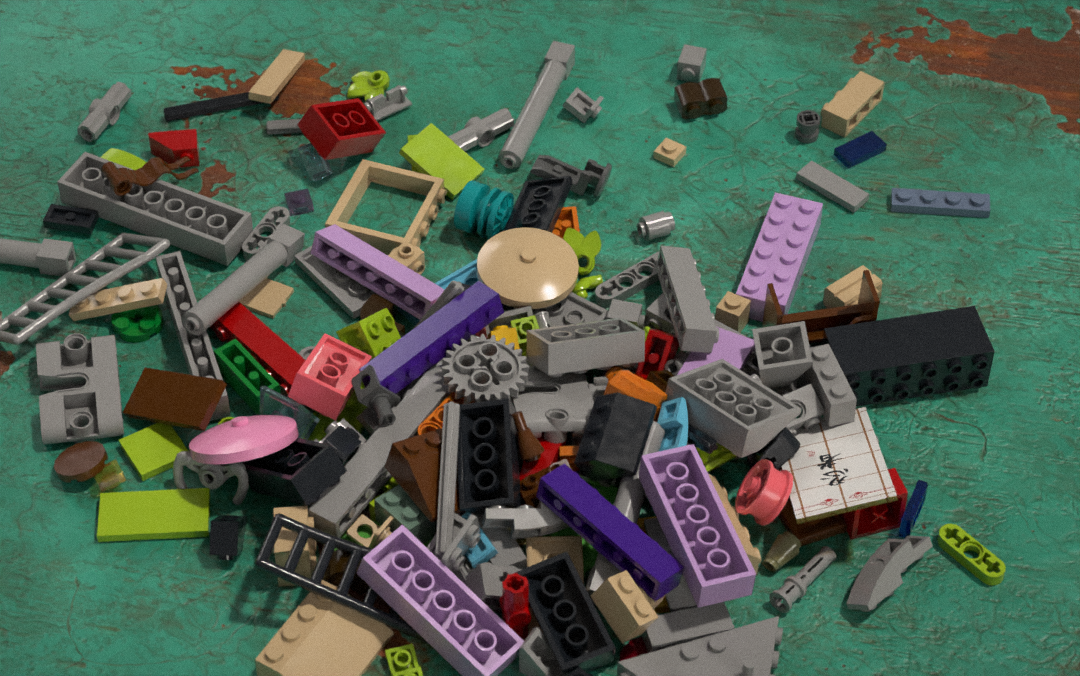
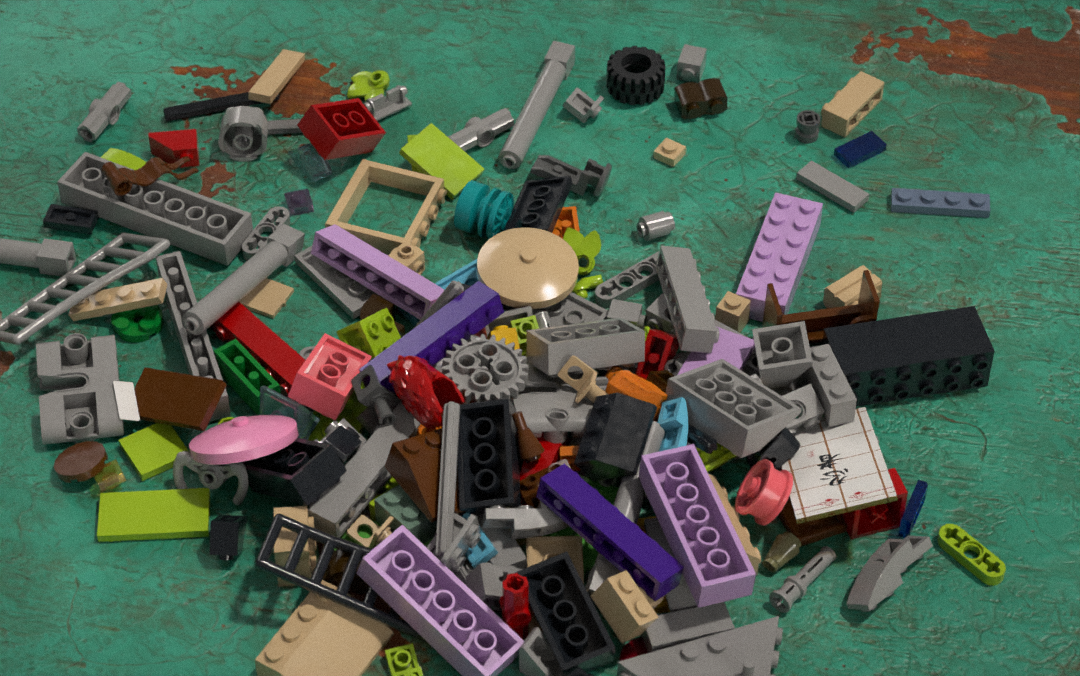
(126, 400): none -> white sticker
(243, 133): none -> light grey brick
(423, 389): none -> red head
(586, 384): none -> tan bracket
(635, 75): none -> black tyre

